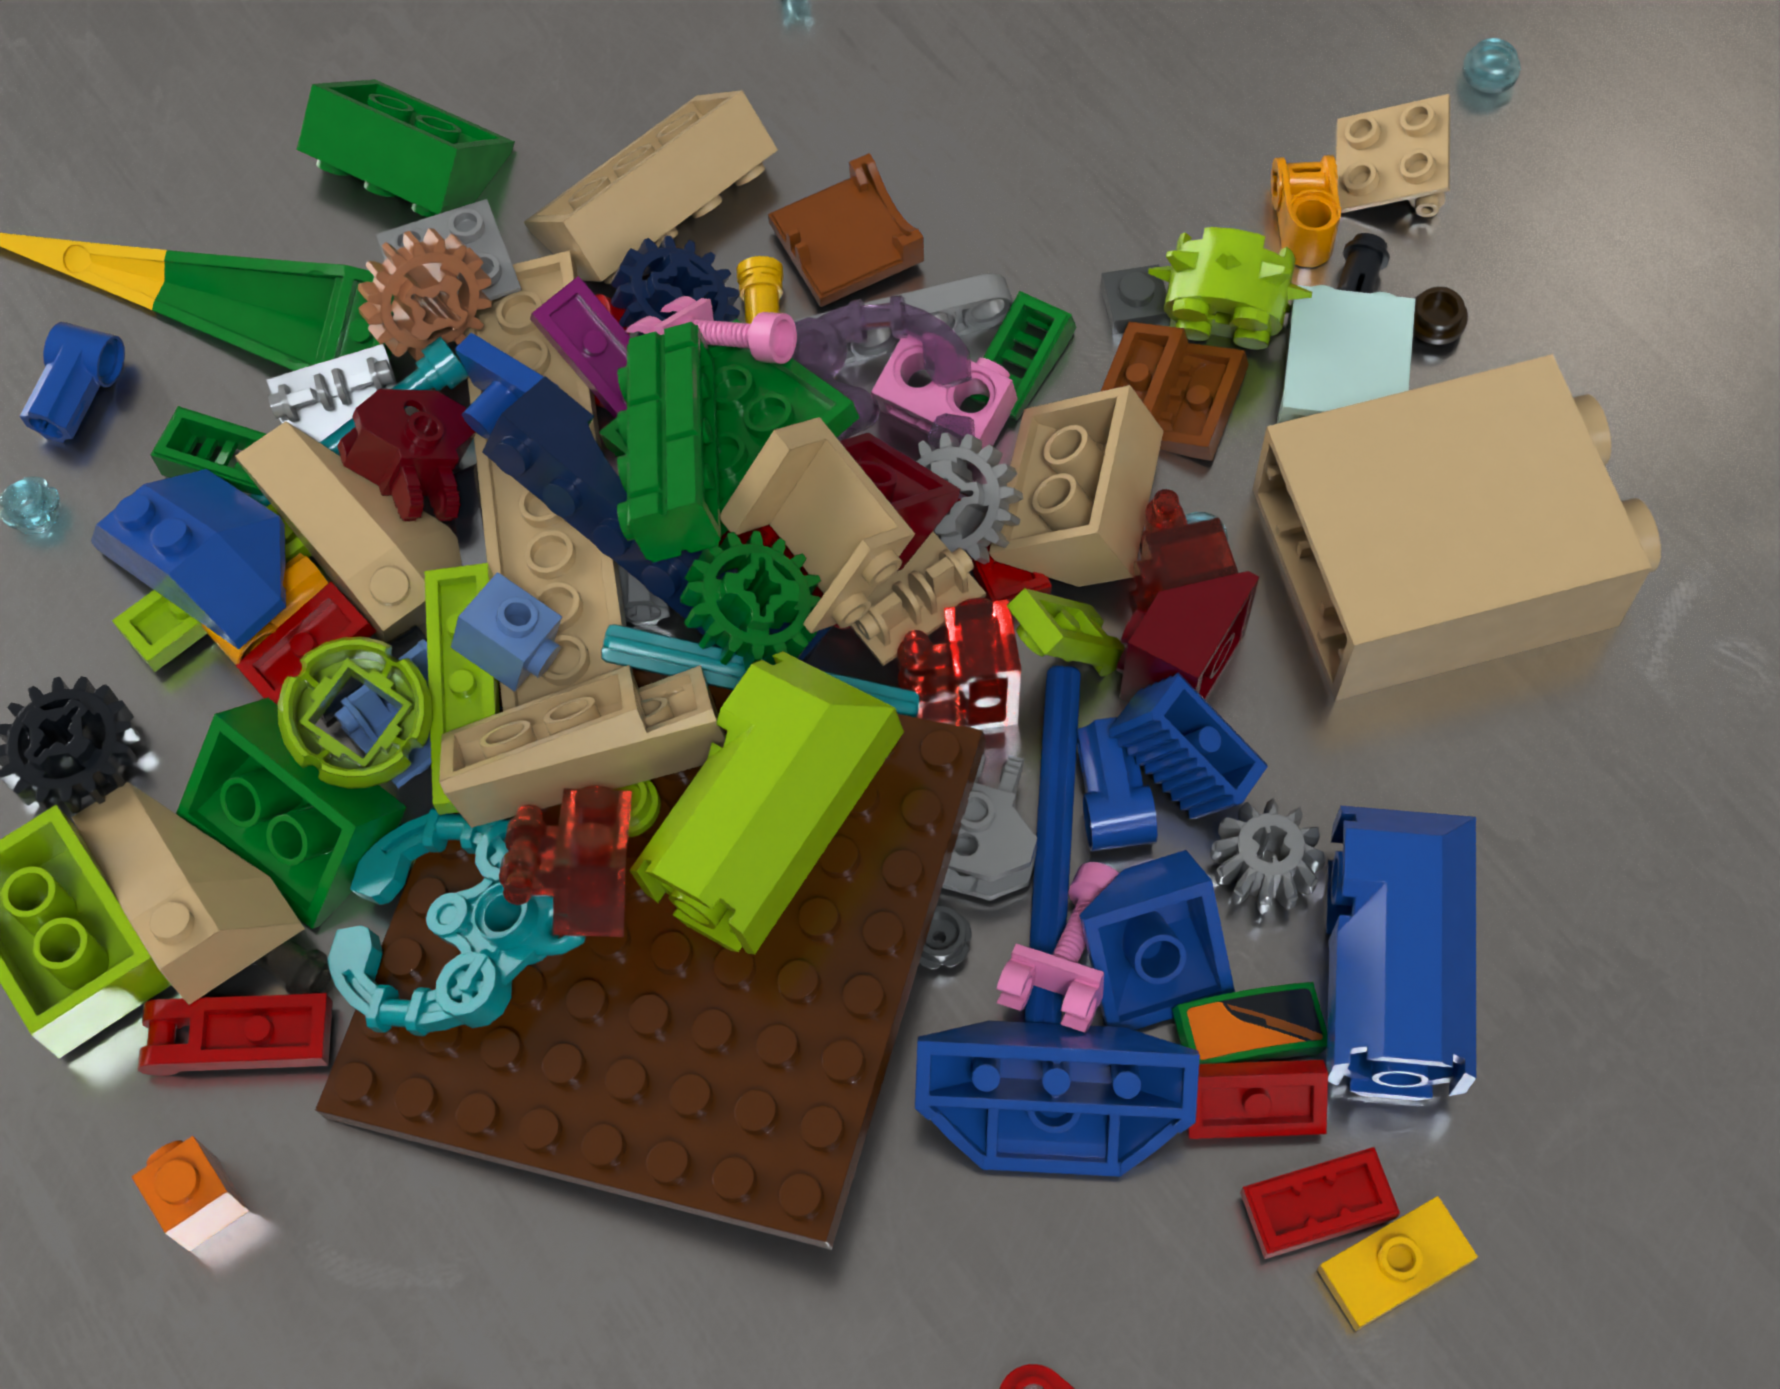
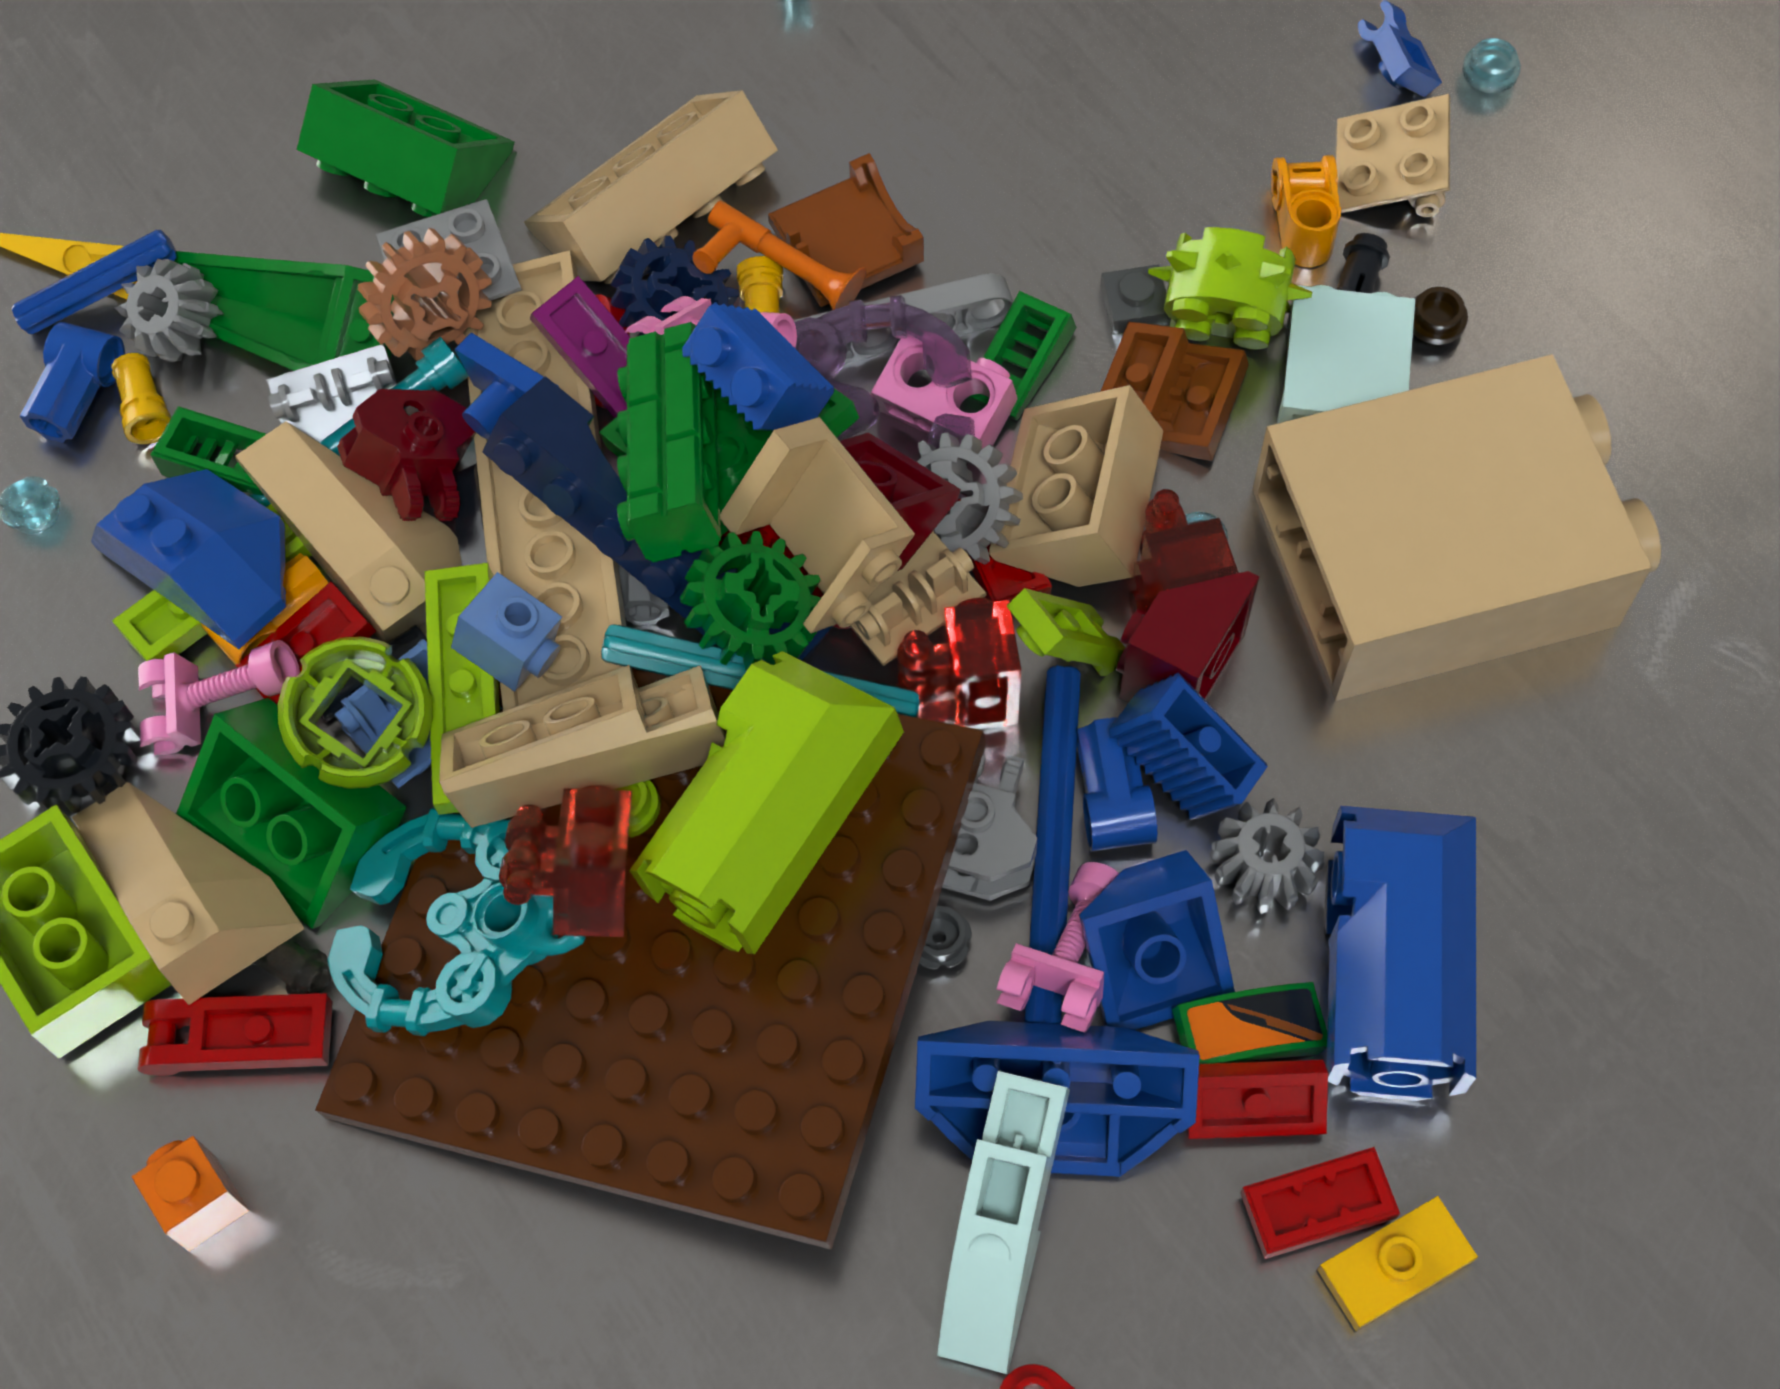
(91, 282): none -> blue axle
(141, 408): none -> yellow pin
(168, 310): none -> light grey gear
(184, 694): none -> bright pink bar
(738, 228): none -> orange piece
(756, 368): none -> blue brick
(1001, 1222): none -> light aqua slope
(1403, 56): none -> blue plate

